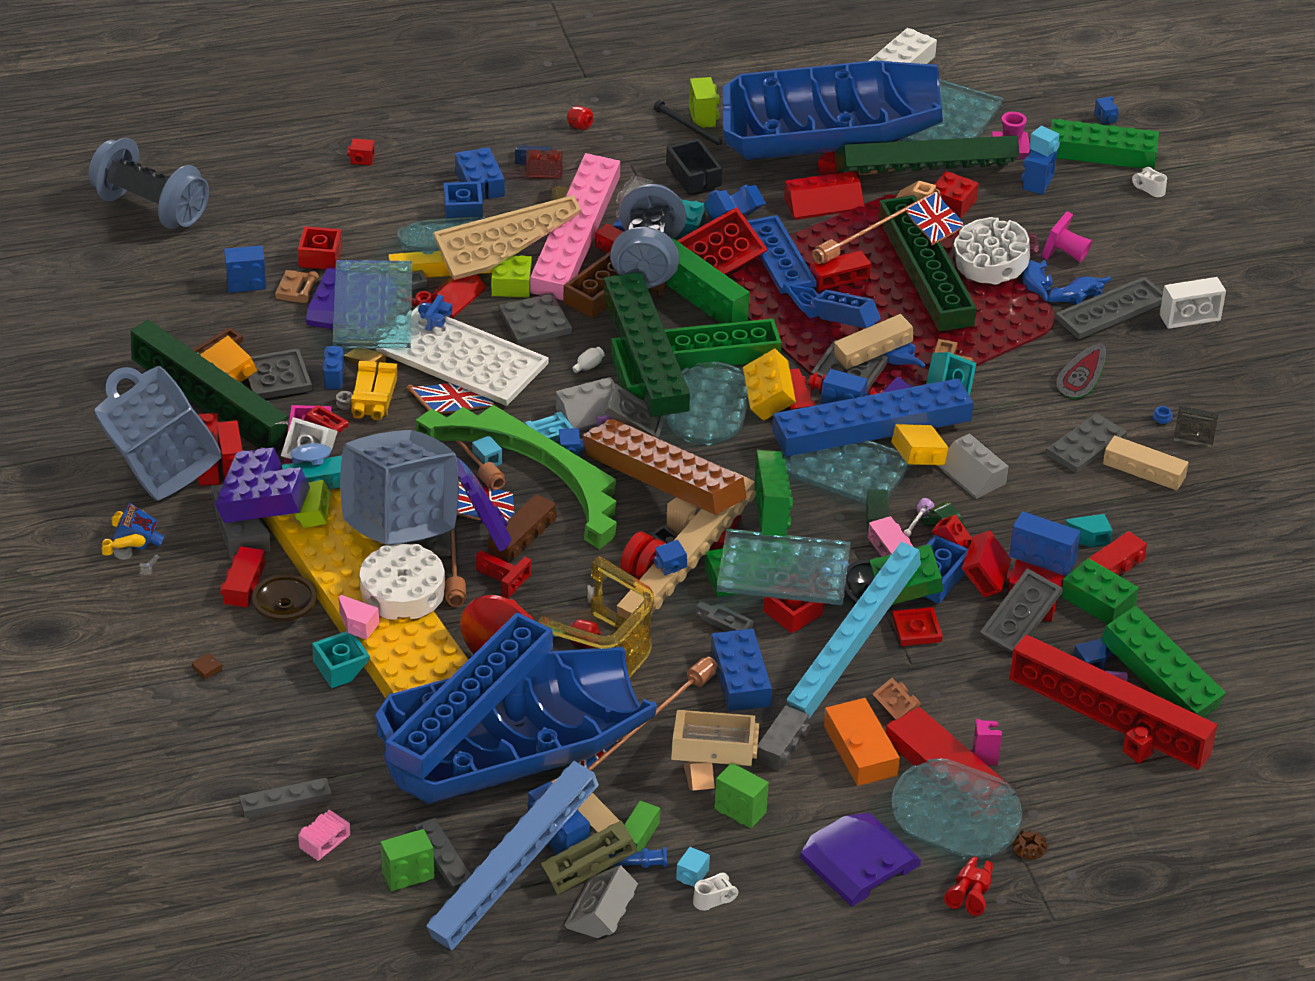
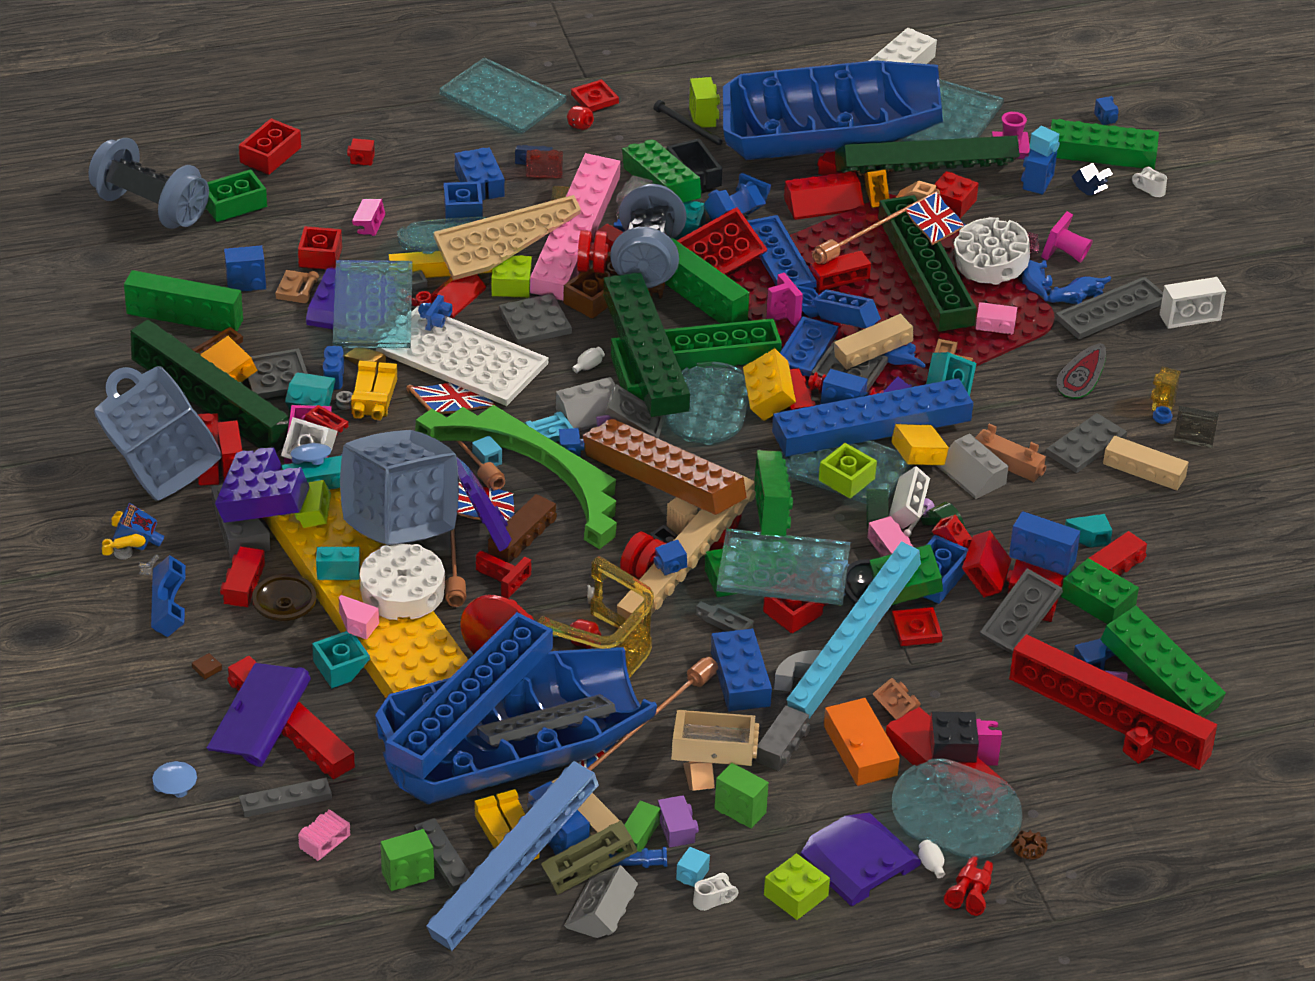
(167, 579): none -> blue arch
(174, 778): none -> medium blue dish
(183, 301): none -> green brick
(235, 195): none -> green brick
(260, 712): none -> dark purple door
(270, 146): none -> red brick
(305, 730): none -> red brick
(309, 390): none -> teal slope
(338, 563): none -> teal slope
(369, 215): none -> dark pink hinge
(499, 815): none -> yellow hips
(503, 95): none -> clear light blue plate
(553, 717): none -> dark grey plate
(593, 252): none -> red wheel
(595, 95): none -> red plate
(657, 164): none -> green brick
(677, 821): none -> medium lavender brick
(763, 187): none -> blue hips
(784, 300): none -> dark pink bracket
(794, 666): none -> light grey brick
(796, 886): none -> lime brick
(808, 344): none -> blue plate
(847, 470): none -> lime brick
(876, 186): none -> light orange slope
(909, 497): none -> white brick
(931, 857): none -> white plant
(954, 736): none -> black brick
(996, 318): none -> bright pink brick
(1021, 460): none -> nougat brick
(1090, 180): none -> dark blue brick
(1166, 388): none -> clear yellow brick

